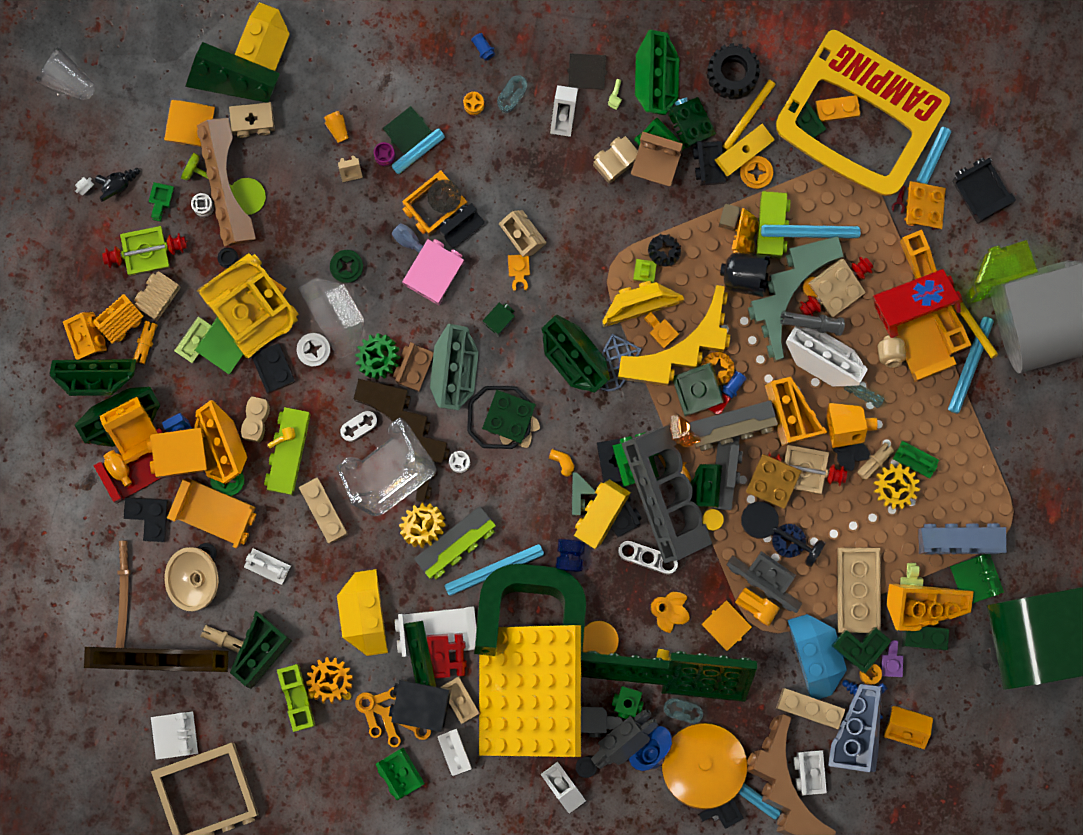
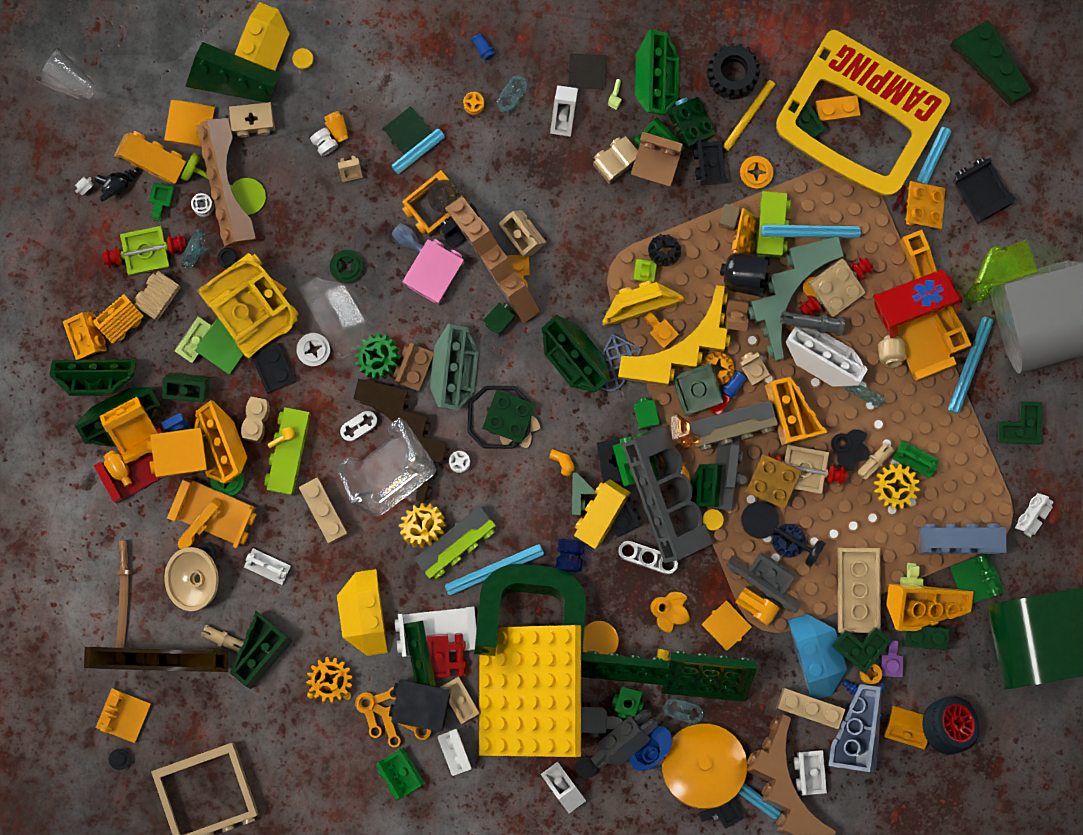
(119, 759): none -> black plate
(123, 715): none -> light orange hinge
(145, 342): light orange pin -> none
(150, 157): none -> light orange wedge
(154, 516): black plate -> none
(174, 735): white hinge -> none
(186, 387): none -> dark green brick
(193, 249): none -> clear light blue tile
(198, 525): none -> light orange hinge
(296, 697): lime arch -> none
(302, 59): none -> yellow tile
(324, 142): none -> white wheel
(381, 154): magenta wheel -> none
(494, 259): none -> medium nougat arch
(646, 413): none -> green brick
(736, 315): none -> medium nougat bracket
(752, 143): yellow tile -> none
(753, 368): none -> tan bracket
(848, 424): light orange torso -> none
(951, 725): none -> black wheel
(978, 331): yellow bar -> none
(992, 61): none -> dark green wedge
(1027, 429): none -> dark green plate
(1039, 506): none -> white hinge

